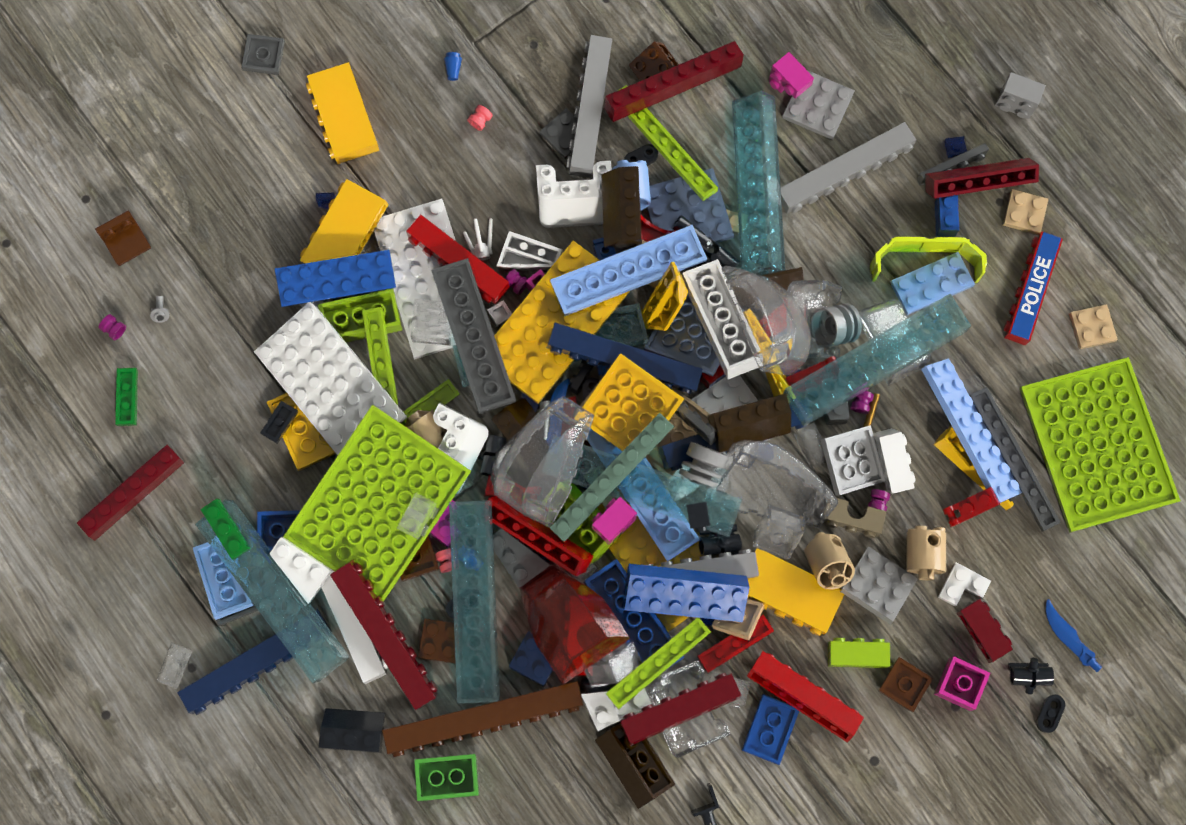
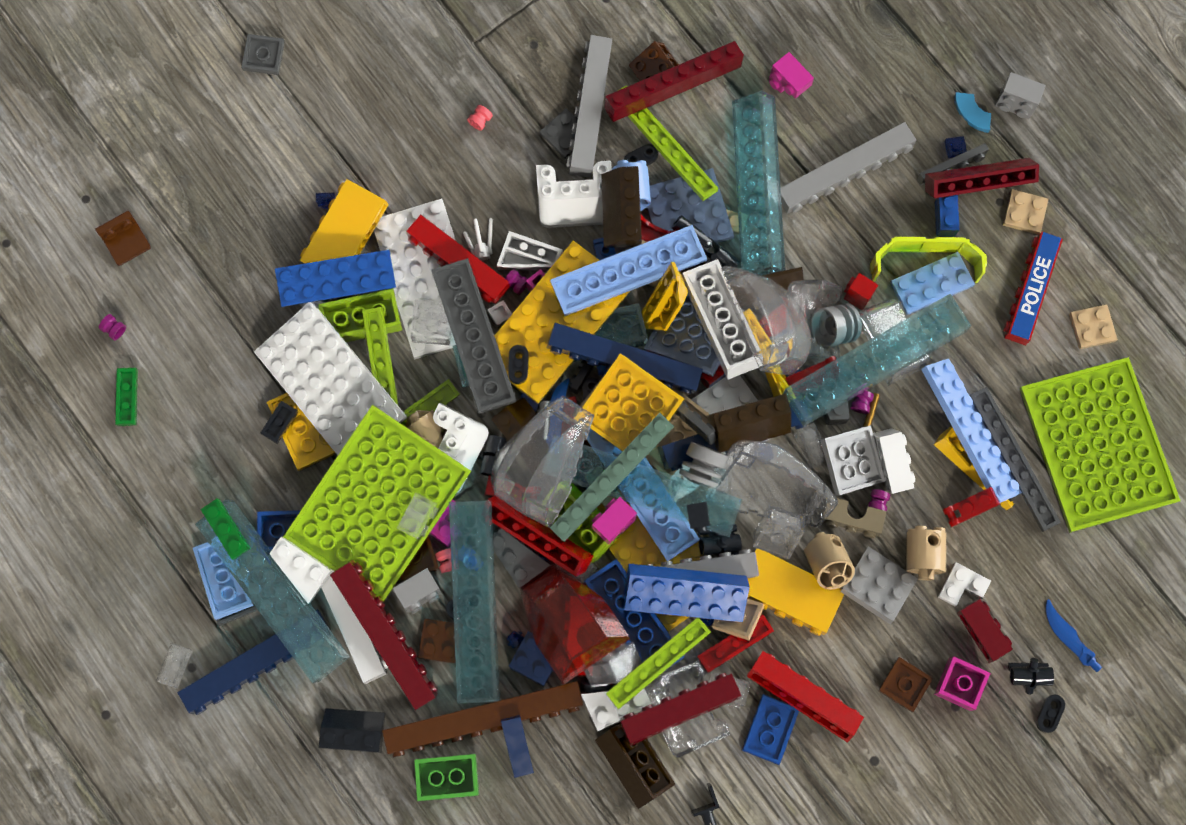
(130, 493): dark red brick -> none
(159, 313): light grey plate -> none
(342, 113): yellow brick -> none
(417, 591): none -> light grey brick
(452, 64): blue cone -> none
(514, 639): none -> clear blue plate
(517, 746): none -> dark blue tile
(518, 365): none -> black plate
(820, 106): light grey plate -> none
(858, 653): lime brick -> none
(859, 291): none -> red brick
(971, 112): none -> dark azure tile

